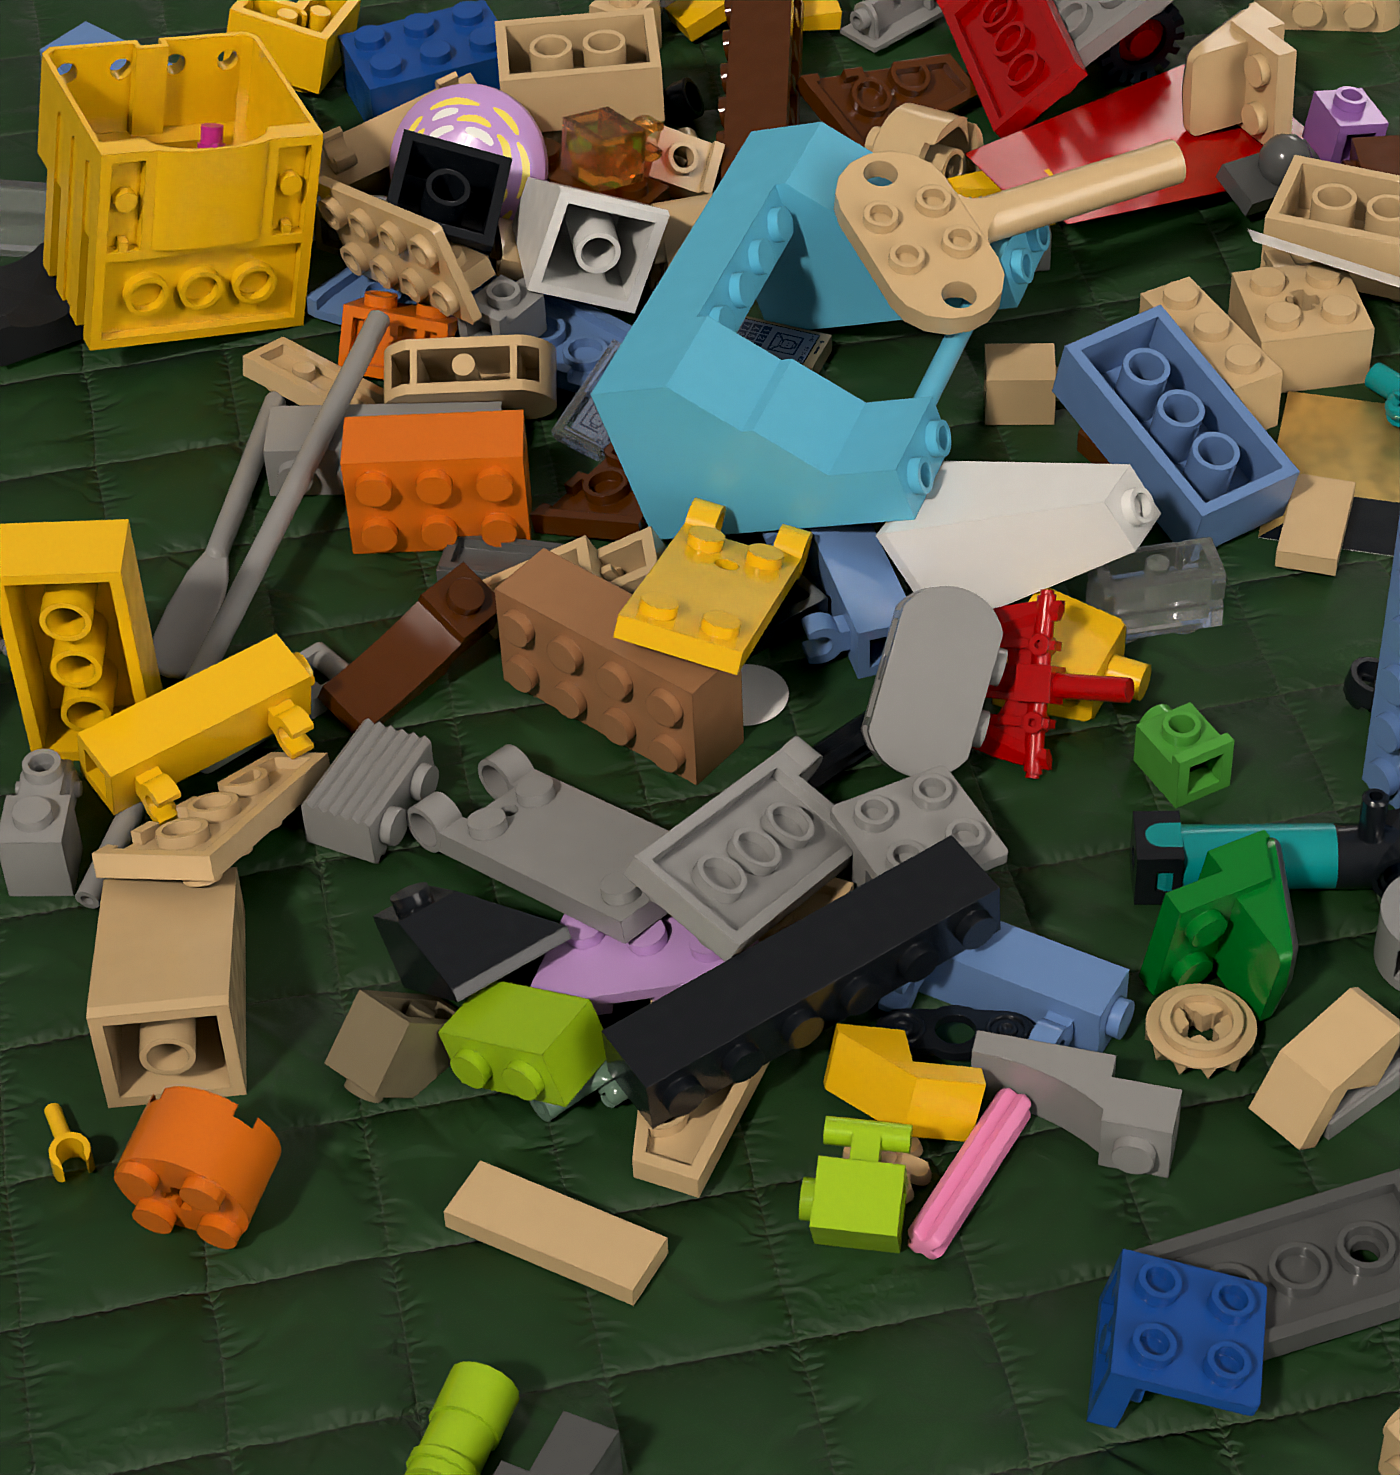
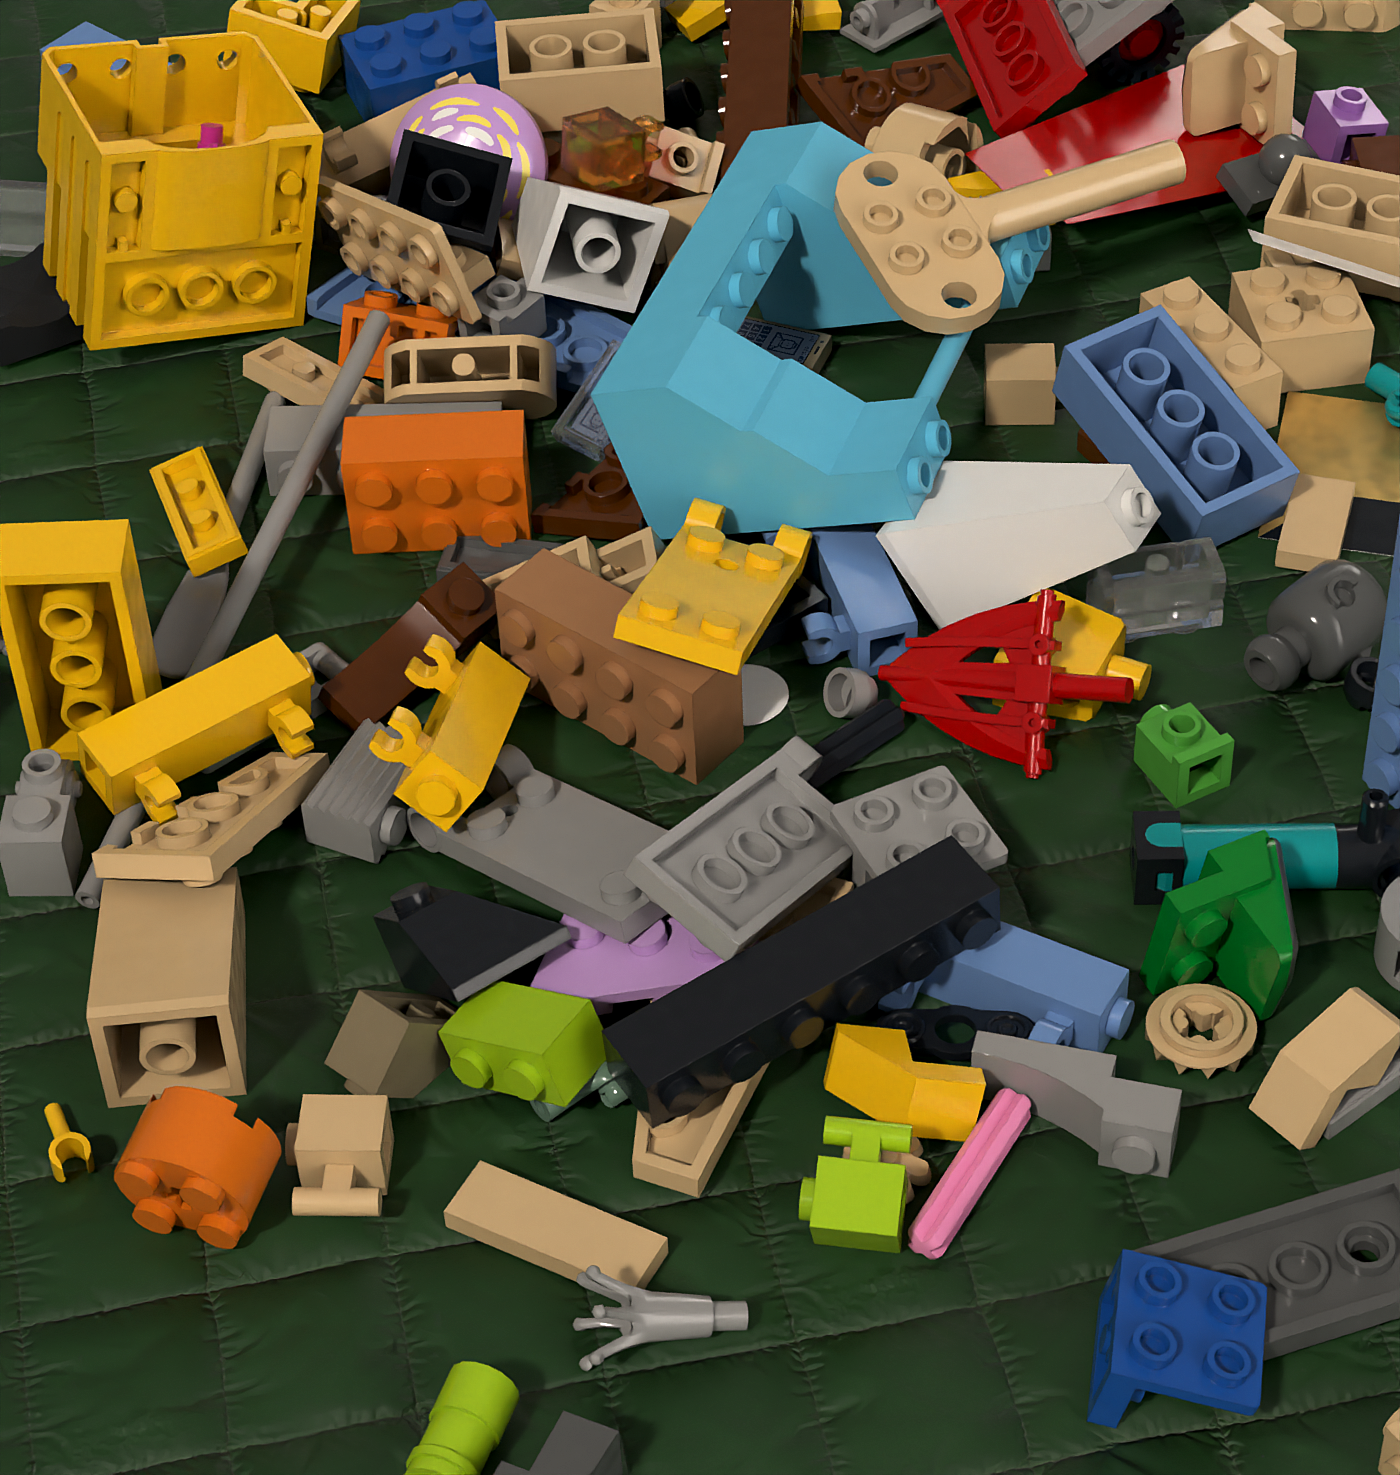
(198, 511): none -> yellow tile
(341, 1154): none -> tan brick
(463, 733): none -> yellow brick
(653, 1315): none -> light grey piece
(849, 692): none -> light grey hinge
(934, 681): light grey brick -> none
(1318, 626): none -> dark grey piece

